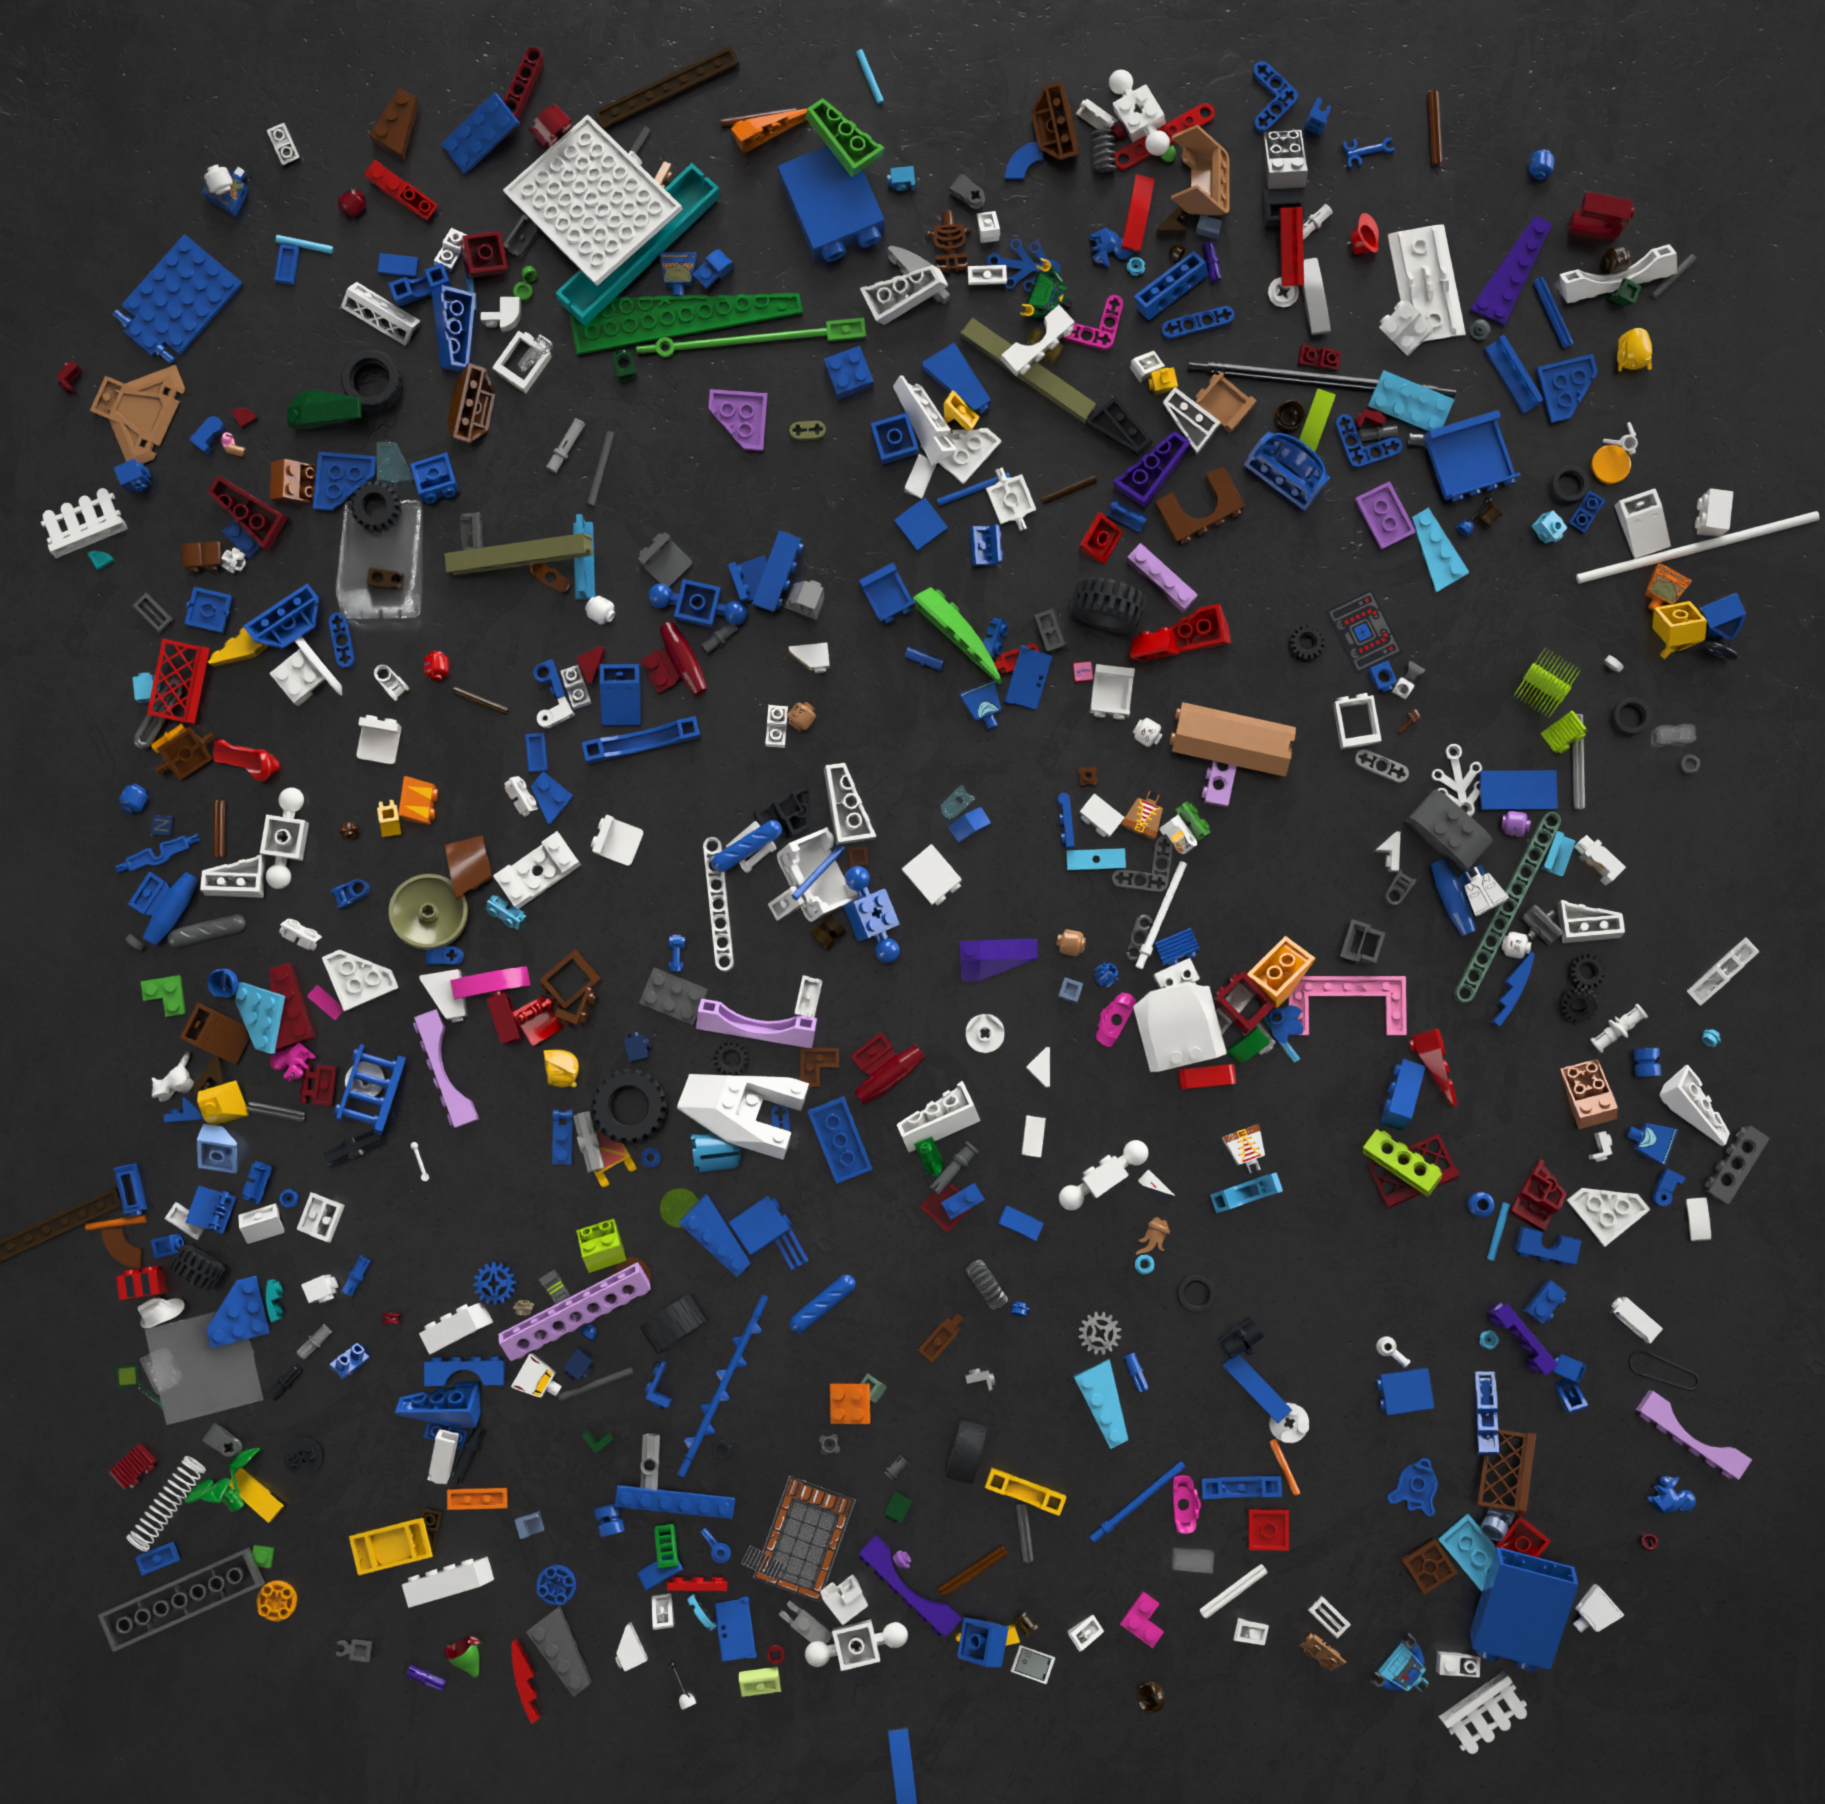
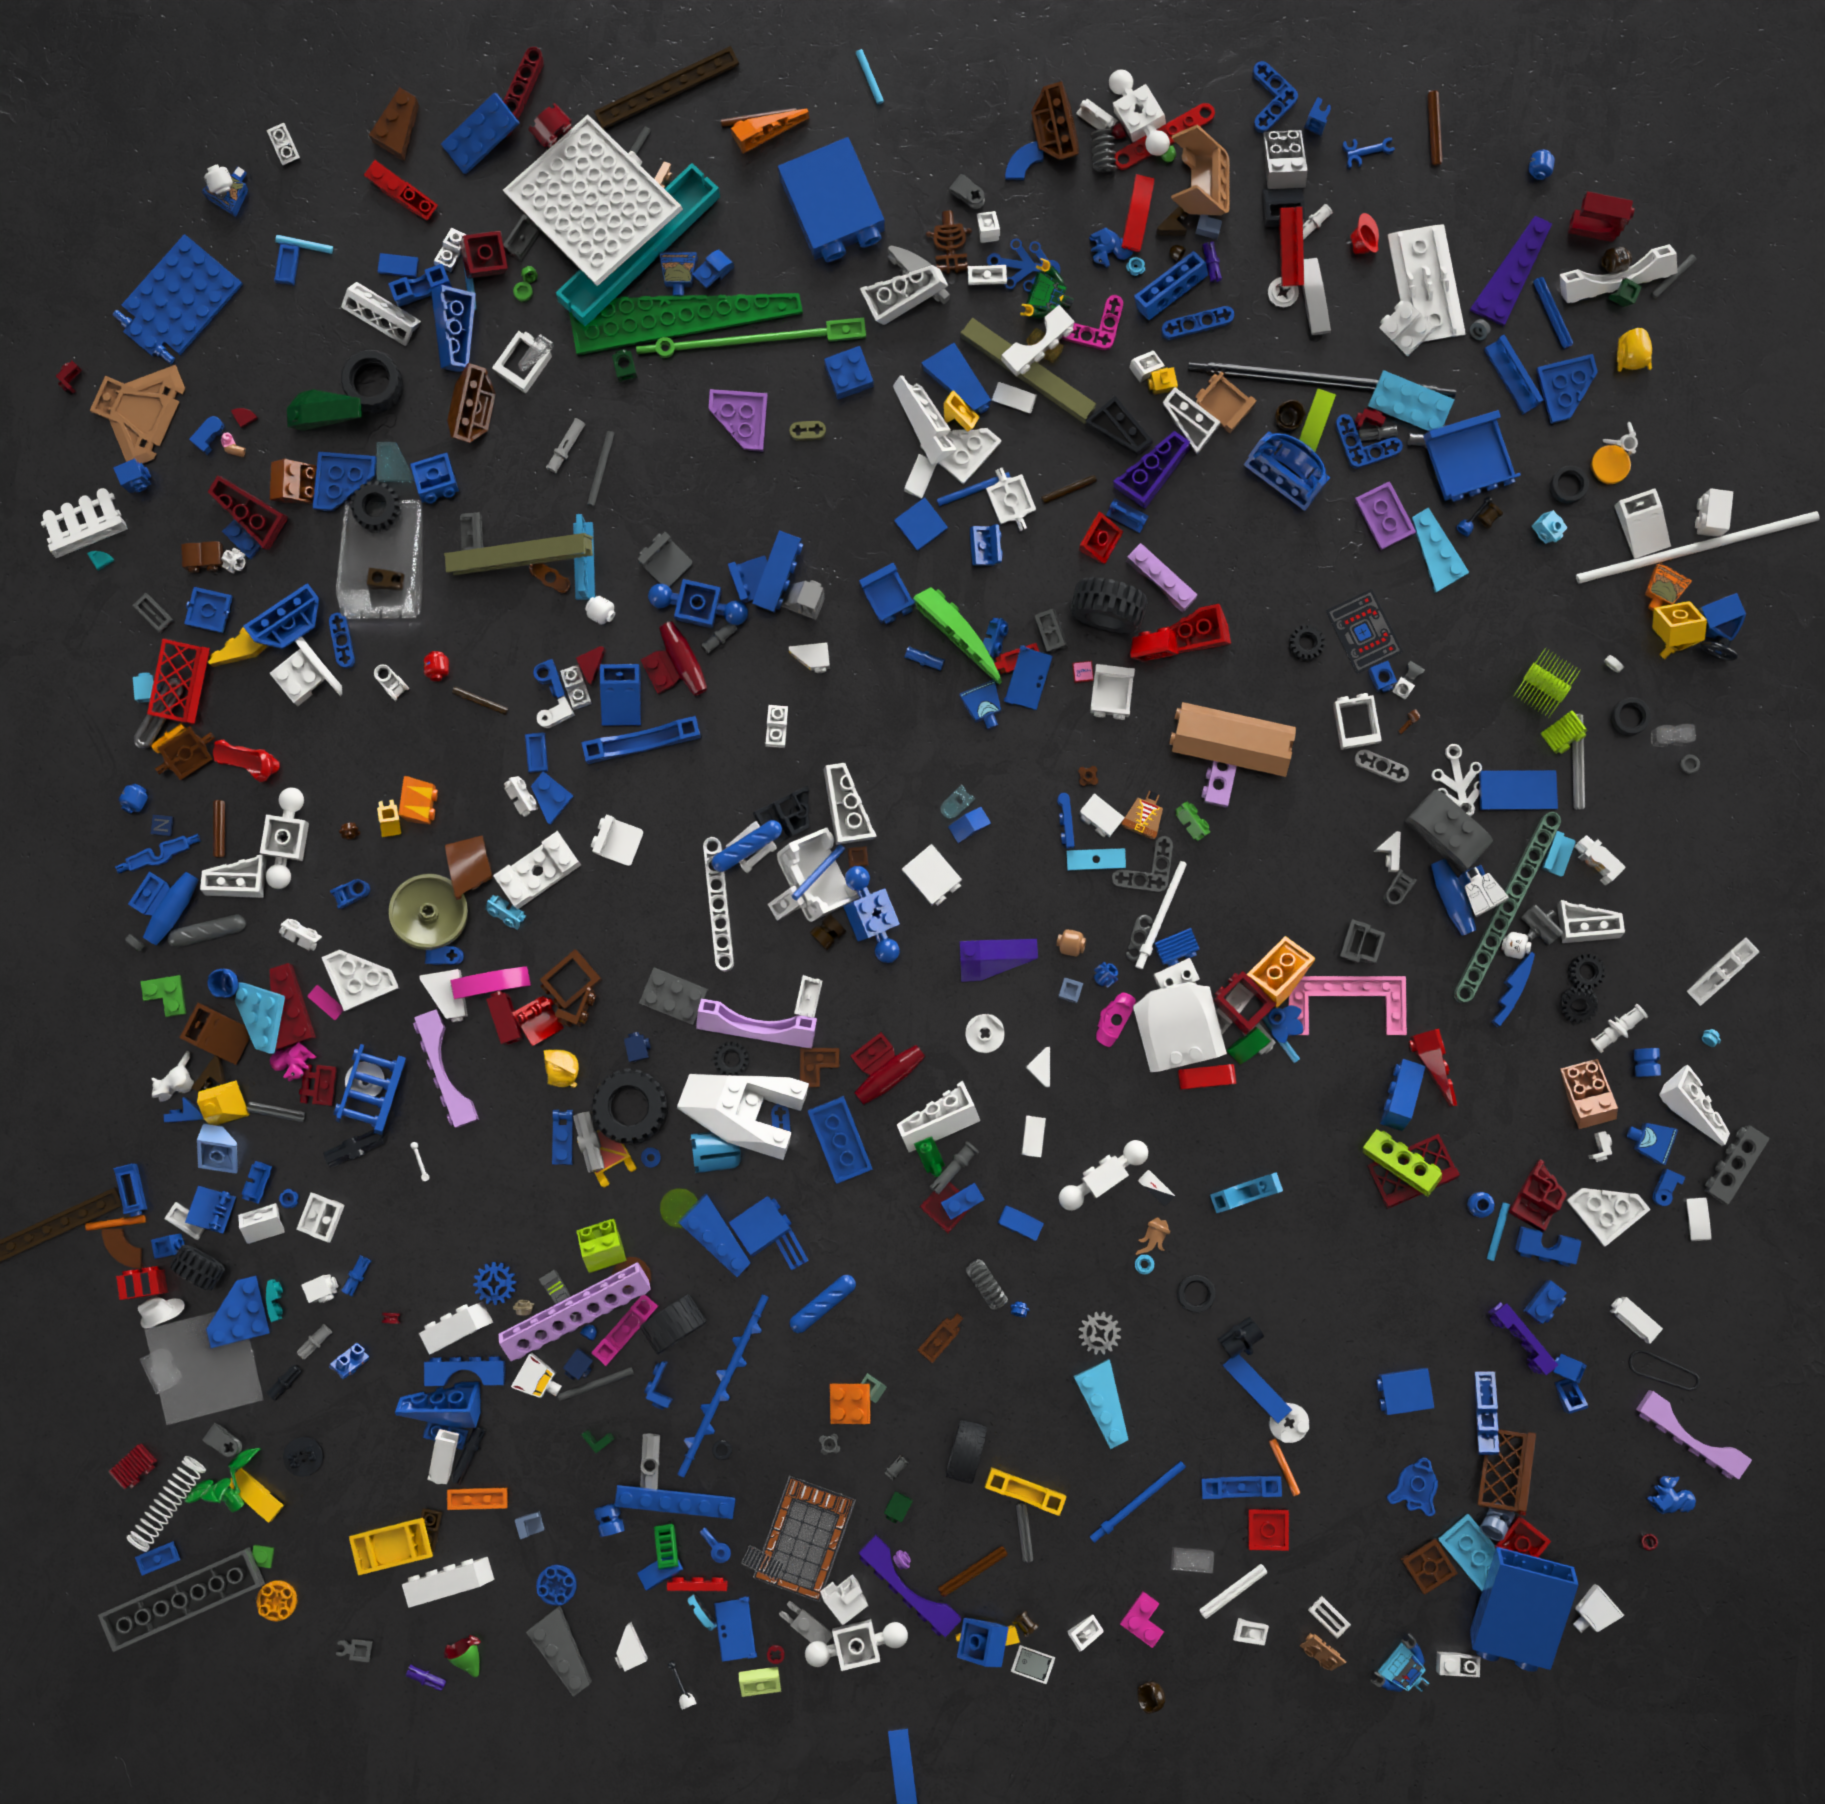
(128, 1377): clear green piece -> none
(351, 202): dark red head -> none
(378, 739): white bracket -> none
(507, 317): white brick -> none
(523, 1672): red slope -> none
(624, 1329): none -> dark pink slope
(662, 1611): white slope -> none
(677, 943): blue bar -> none
(801, 716): medium nougat head -> none
(847, 142): bright green wedge -> none
(894, 438): blue brick -> none
(902, 178): dark azure brick -> none
(975, 1375): light grey bracket -> none
(1014, 397): none -> white slope
(1136, 1372): blue axle -> none
(1147, 732): white head -> none
(1179, 834): white leg -> none
(1183, 527): reddish brown arch -> none
(1185, 1519): dark pink piece -> none
(1246, 1147): torso -> none
(1319, 358): dark red slope -> none
(1392, 1352): white bar -> none
(1470, 1708): white fence -> none
(1494, 1339): medium azure plate -> none
(1515, 824): medium lavender head -> none
(1586, 511): blue slope -> none

